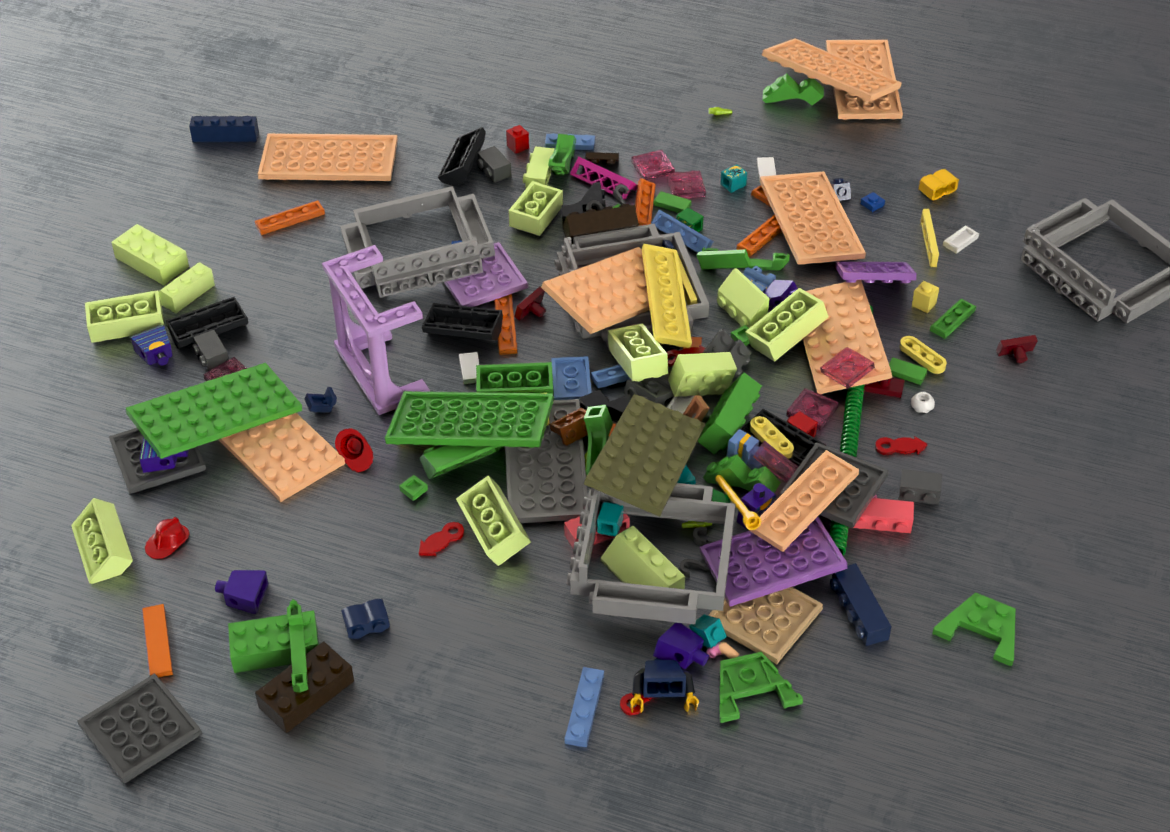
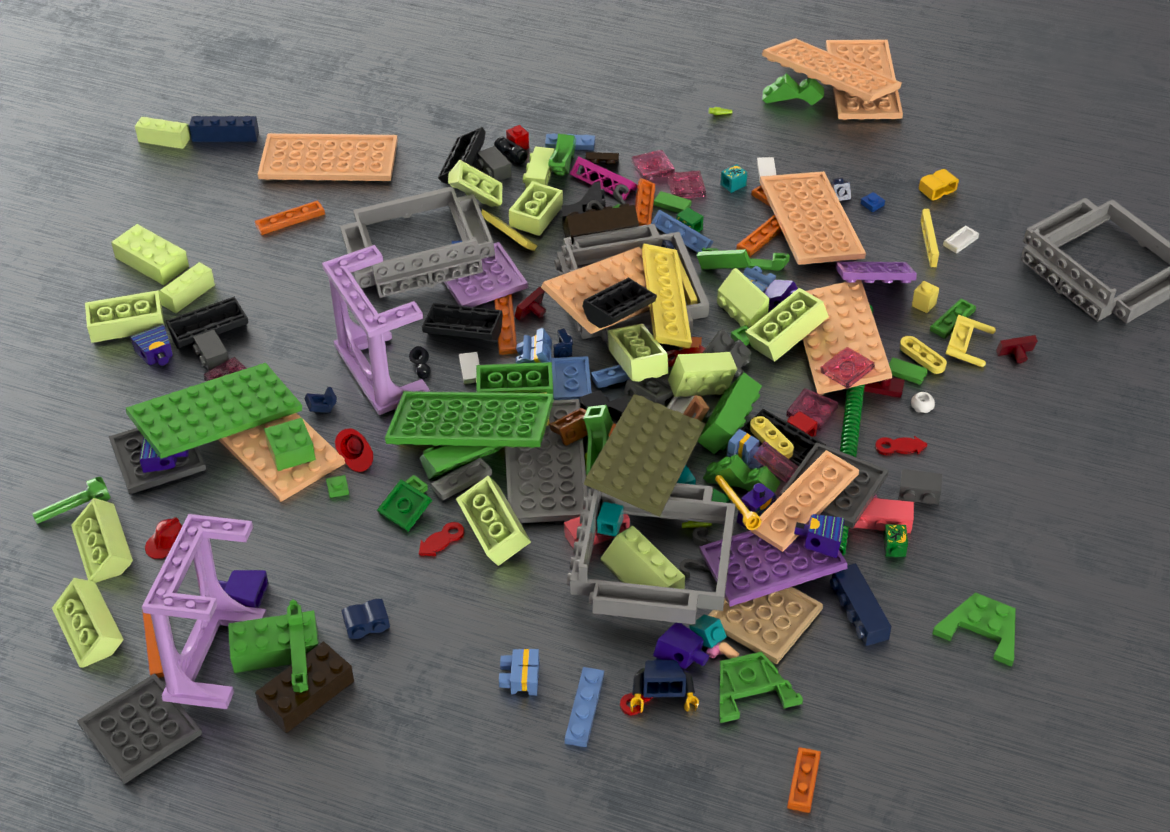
(87, 622): none -> yellowish green slope
(96, 489): none -> bright green piece
(162, 132): none -> yellowish green slope
(210, 609): none -> lavender arch
(290, 444): none -> bright green brick
(337, 486): none -> bright green plate
(404, 505): none -> green tile
(423, 369): none -> black plate
(461, 479): none -> light grey plate
(475, 182): none -> yellowish green slope
(508, 230): none -> light yellow tile
(516, 153): none -> black piece
(524, 671): none -> medium blue hips
(535, 348): none -> medium blue hips
(564, 345): none -> dark blue bracket
(617, 302): none -> black piece
(804, 780): none -> orange tile
(822, 534): none -> dark purple torso
(895, 540): none -> green brick
(961, 336): none -> light yellow plate

